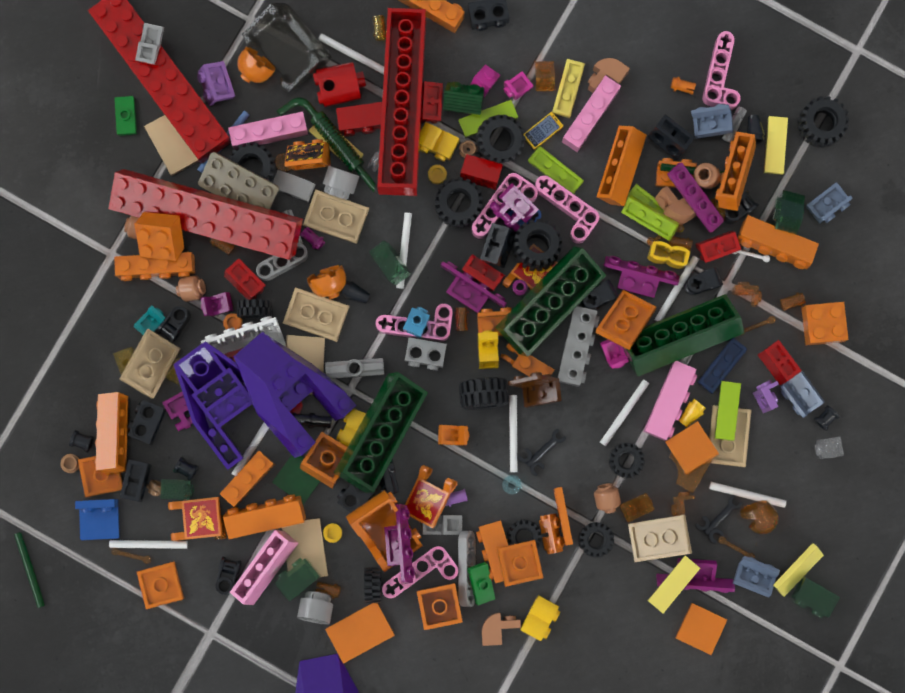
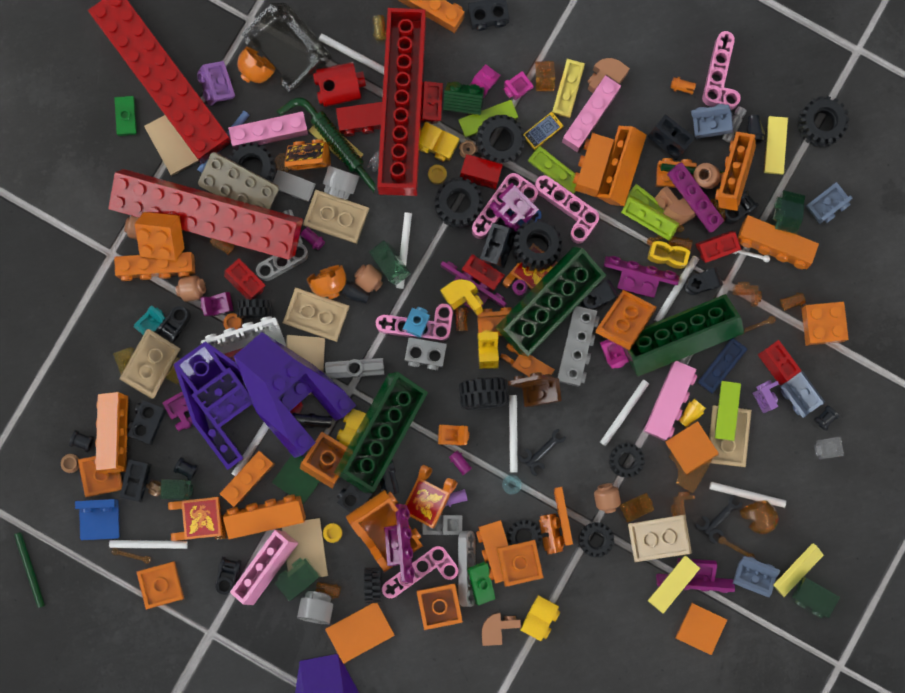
(150, 43): light grey slope -> none
(368, 278): none -> nougat head
(460, 462): none -> magenta pin
(462, 291): none -> yellow brick
(593, 164): none -> orange brick

